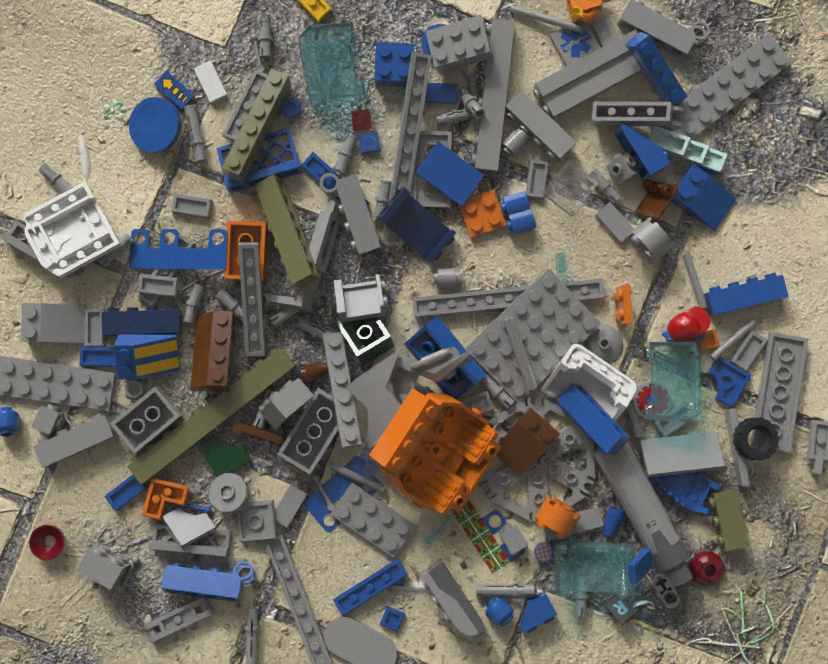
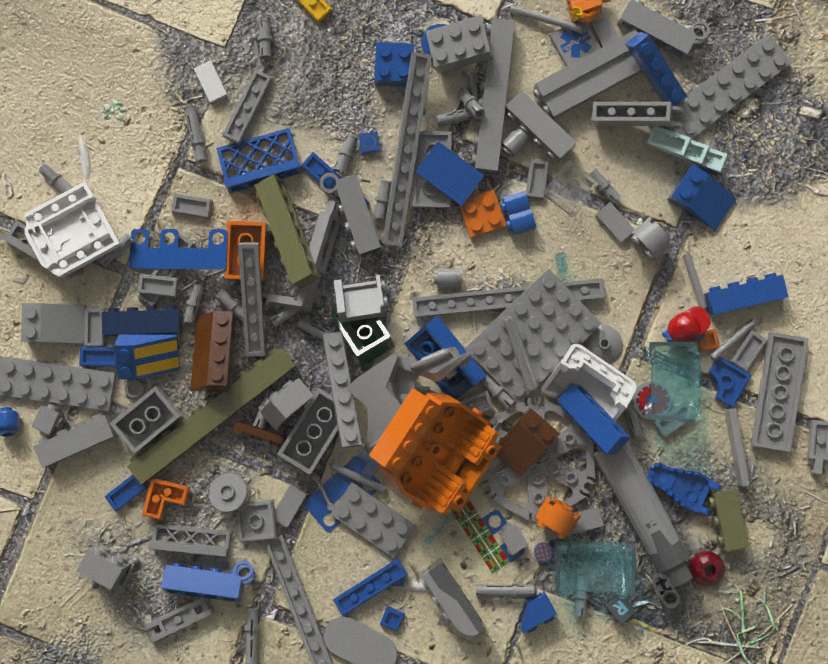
(38, 546): dark red piece -> none
(155, 125): blue piece -> none
(174, 90): blue tile -> none
(188, 527): tile -> none
(207, 509): blue hinge -> none
(224, 457): dark green tile -> none
(256, 126): olive brick -> none
(291, 108): blue tile -> none
(313, 371): reddish brown cone -> none
(330, 65): clear light blue windscreen -> none
(361, 119): clear red tile -> none
(416, 225): dark blue panel -> none
(441, 93): blue tile -> none
(499, 612): blue head -> none
(613, 520): blue cone -> none
(622, 168): light grey brick -> none
(622, 297): orange plate -> none
(640, 566): blue tile -> none
(647, 154): blue slope -> none
(656, 199): reddish brown hinge -> none
(681, 454): light grey tile -> none
(770, 439): black tyre -> none

